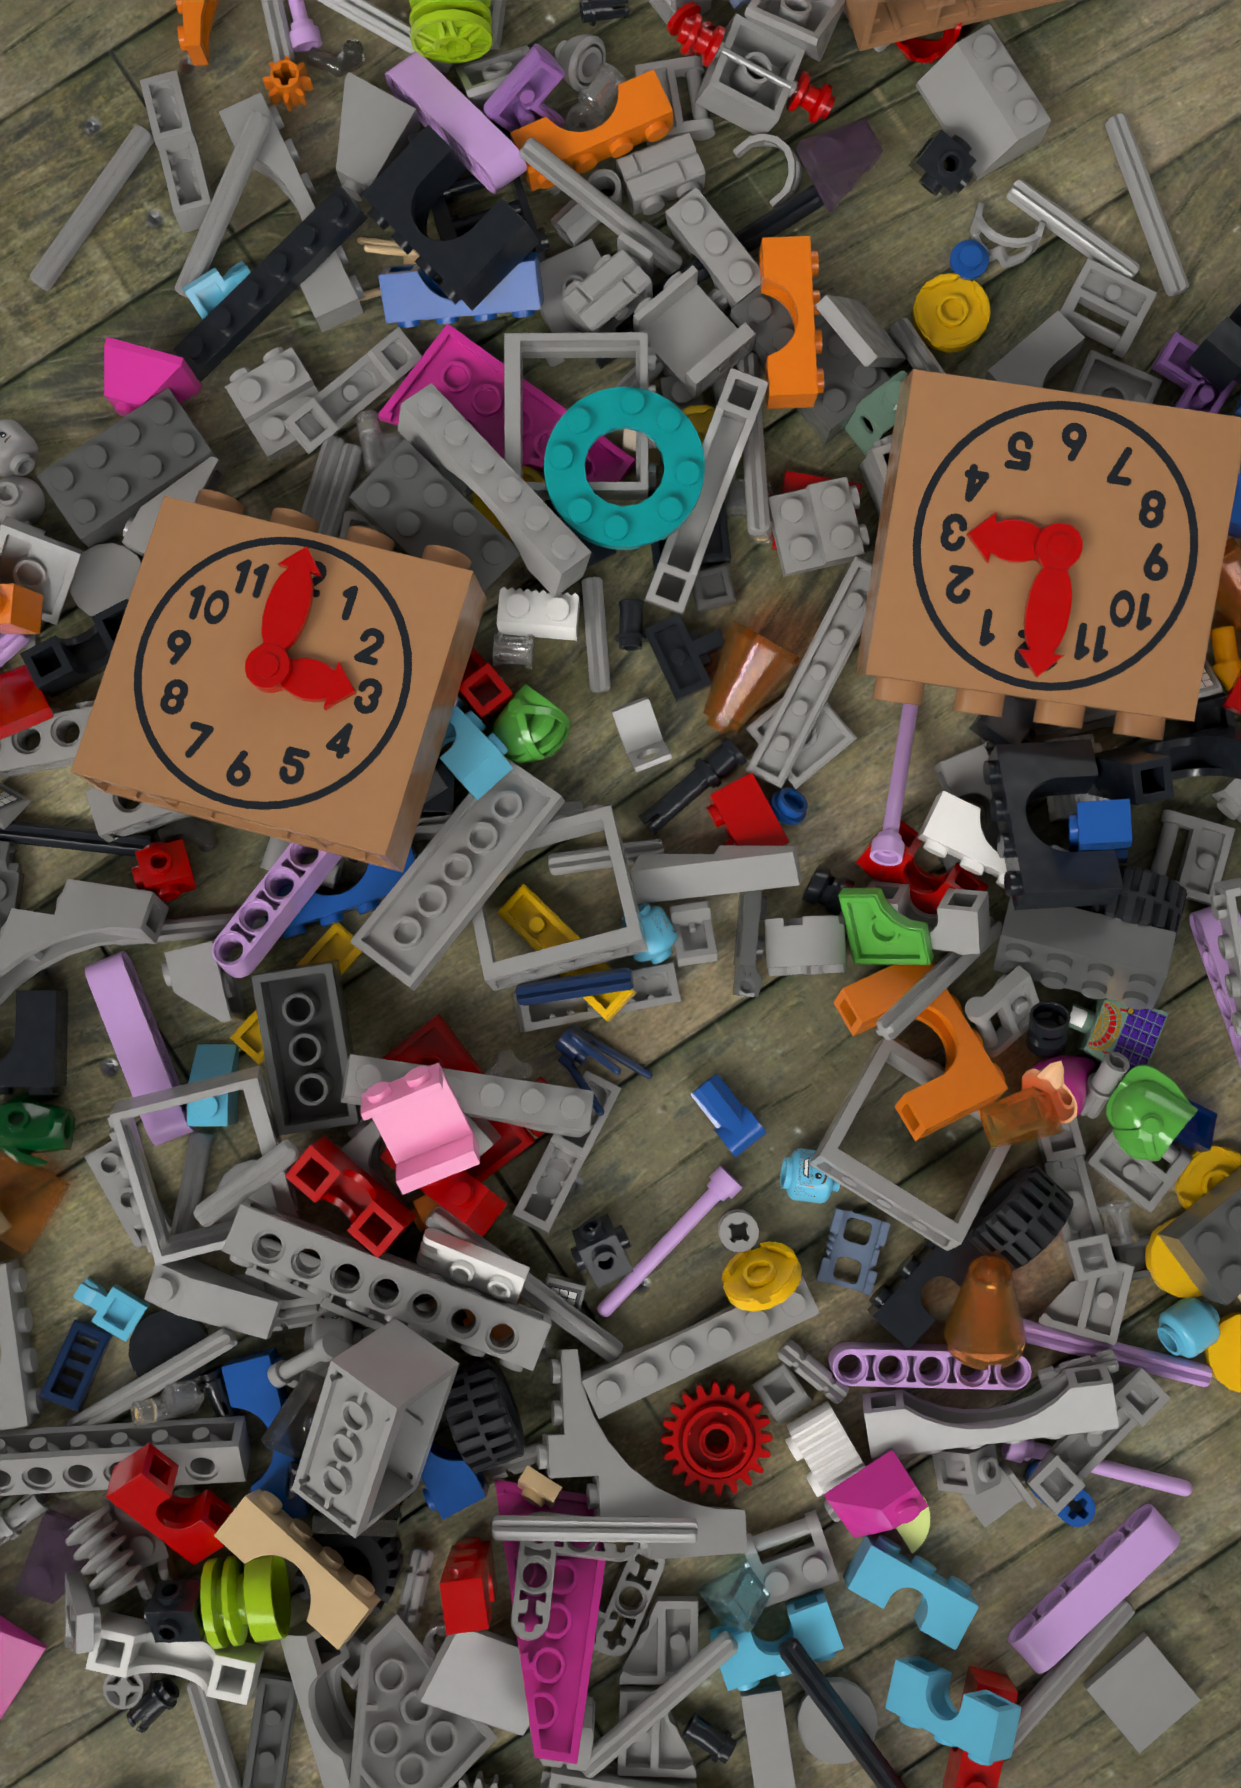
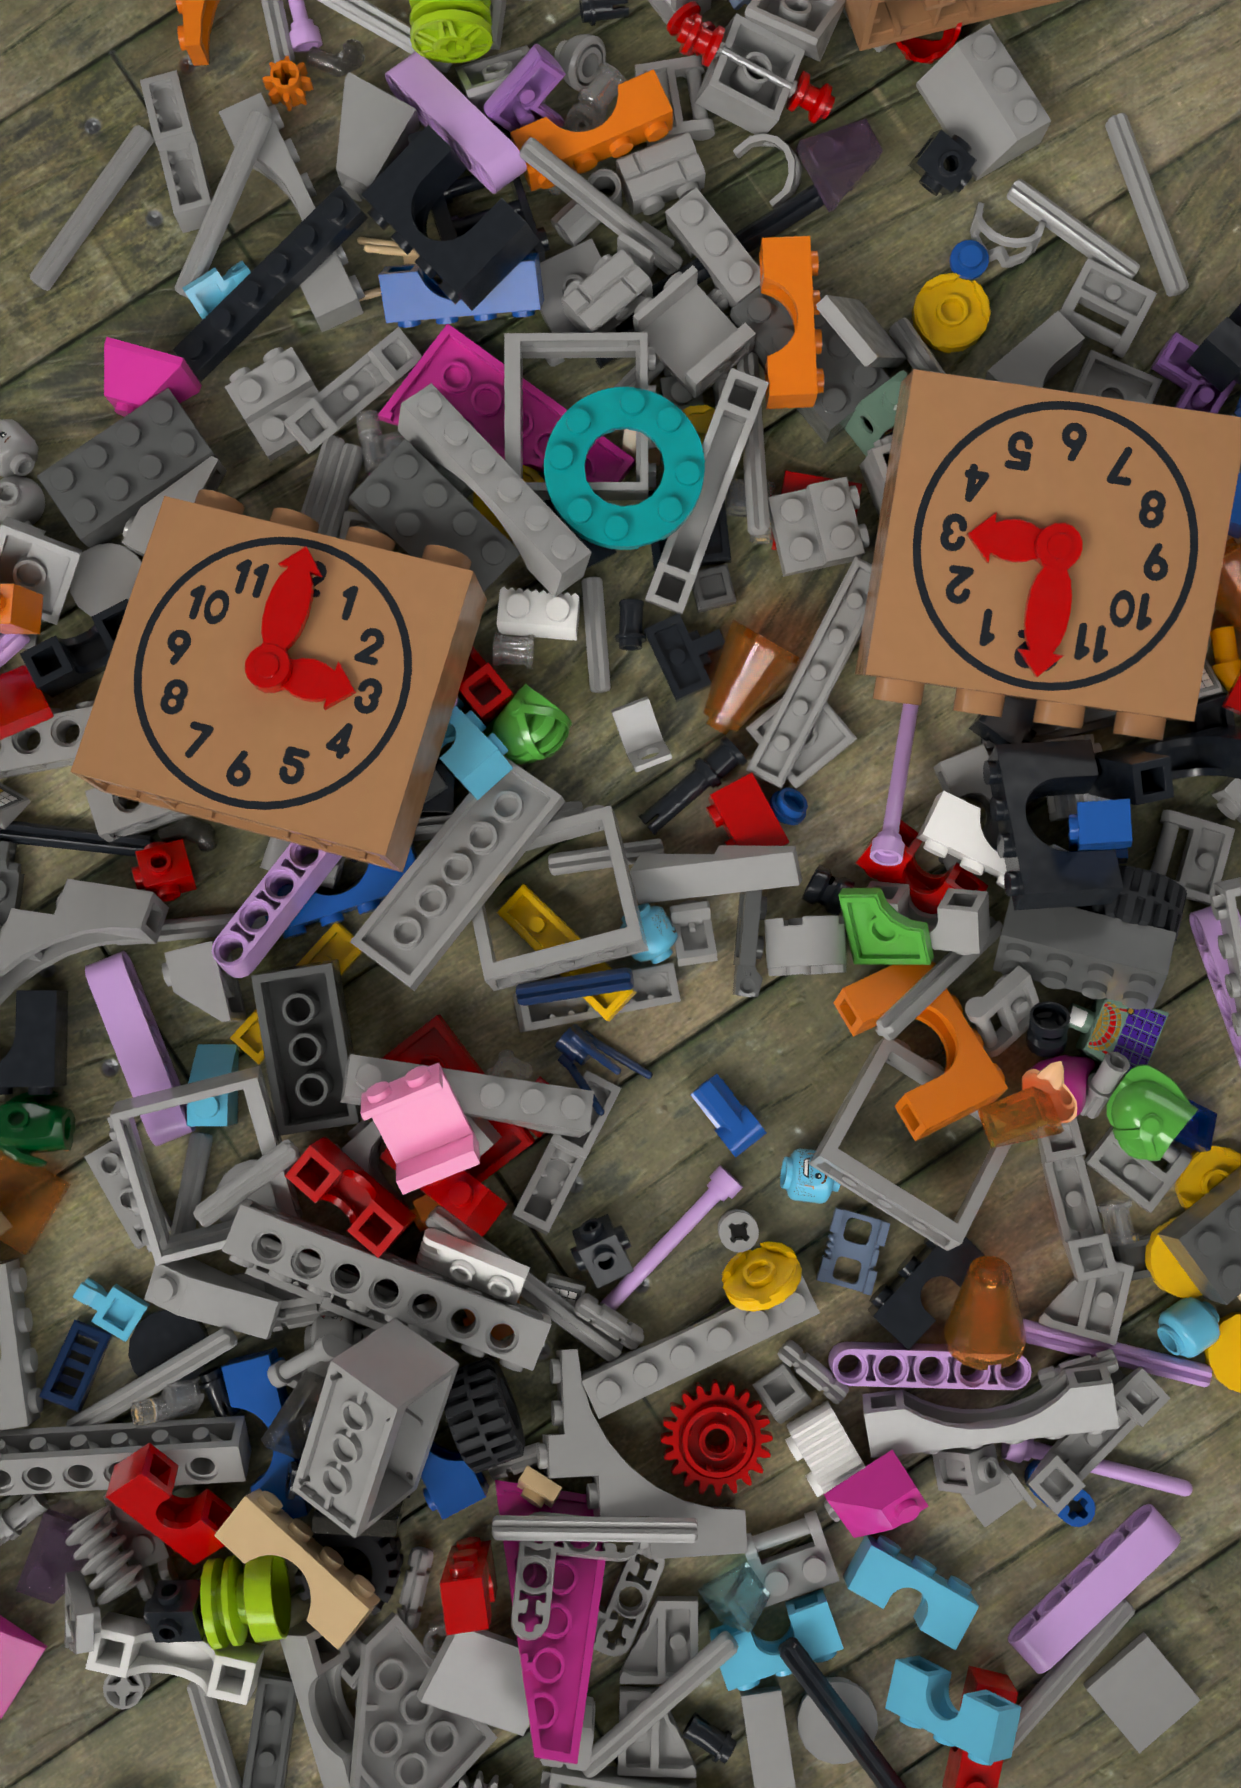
(162, 1696): black pin -> none
(609, 1321): none -> light grey axle
(916, 1531): yellowish green tile -> none
(1020, 1217): black tyre -> none

